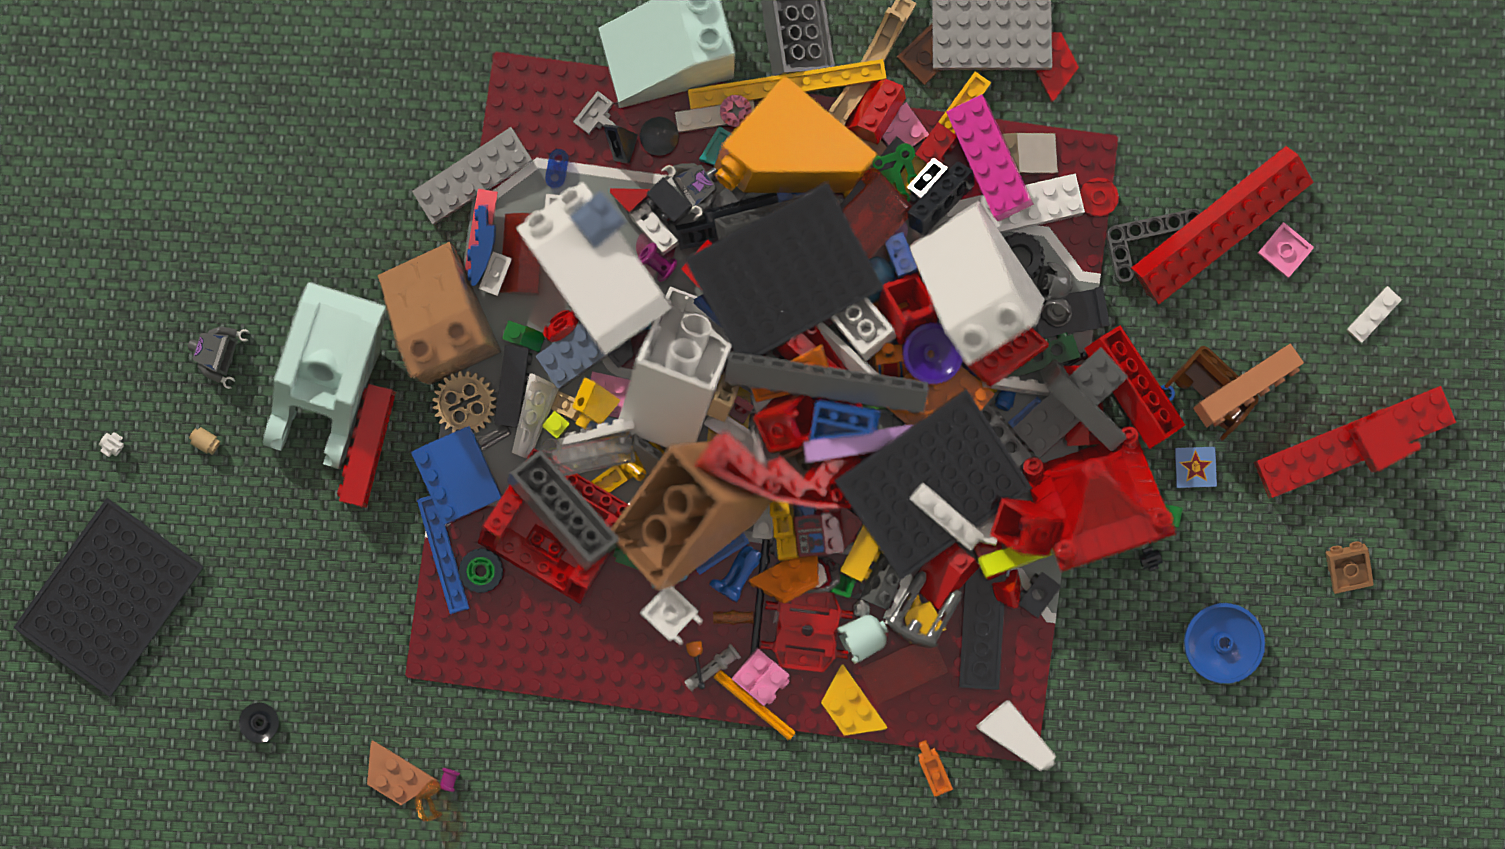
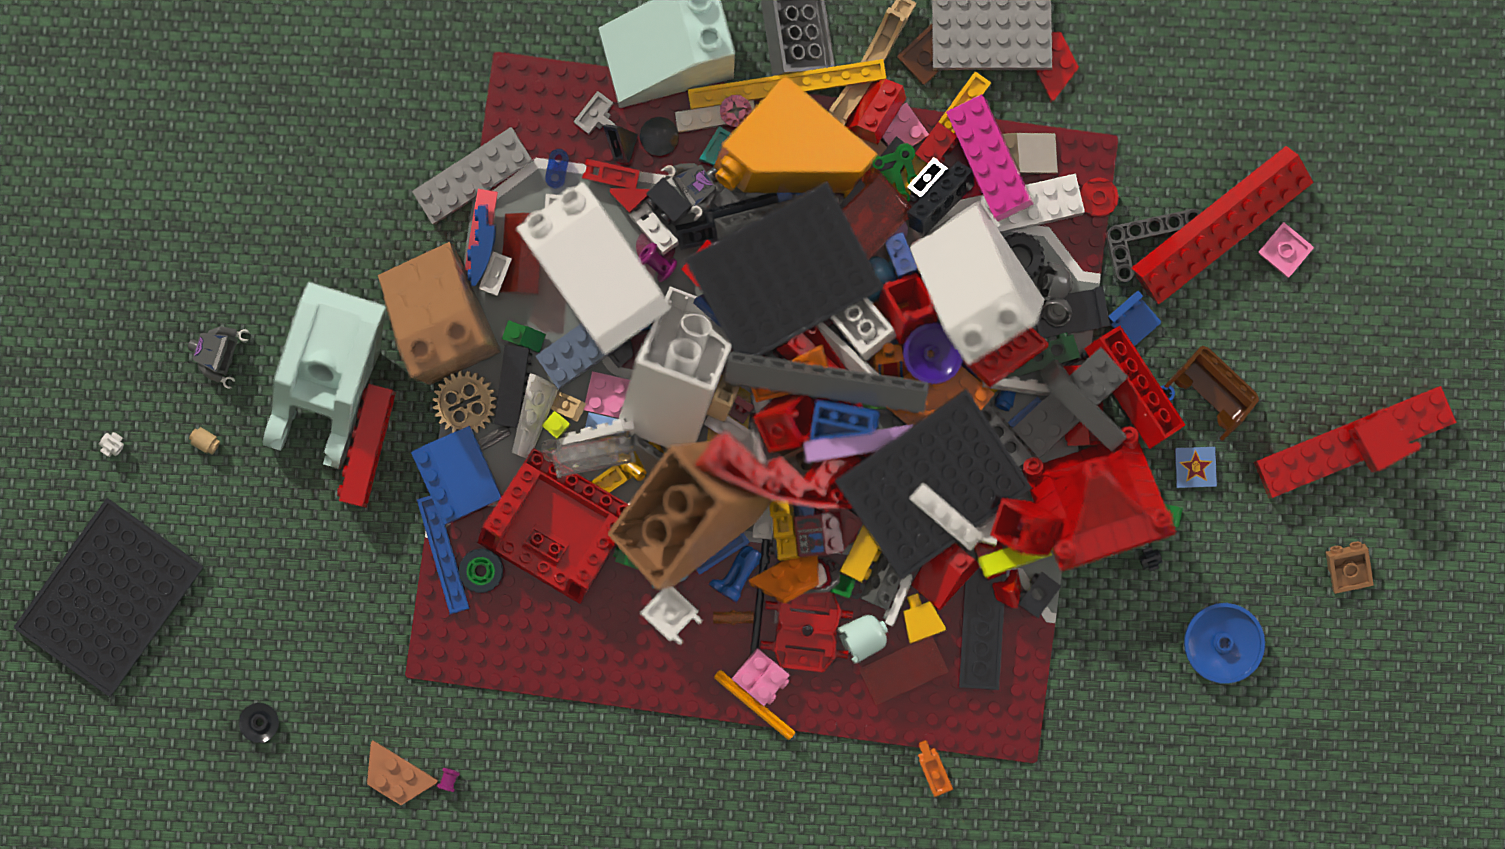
(430, 789): clear orange piece -> none
(561, 325): red tile -> none
(563, 510): dark grey brick -> none
(593, 403): yellow torso -> none
(598, 219): sand blue slope -> none
(611, 174): none -> red plate
(695, 649): hinge -> none
(720, 662): light grey pin -> none
(850, 706): yellow wing -> none
(861, 608): light grey plate -> none
(911, 632): dark grey piece -> none
(1015, 734): white slope -> none
(1134, 318): none -> blue bracket
(1249, 385): nougat brick -> none
(1374, 314): white plate -> none

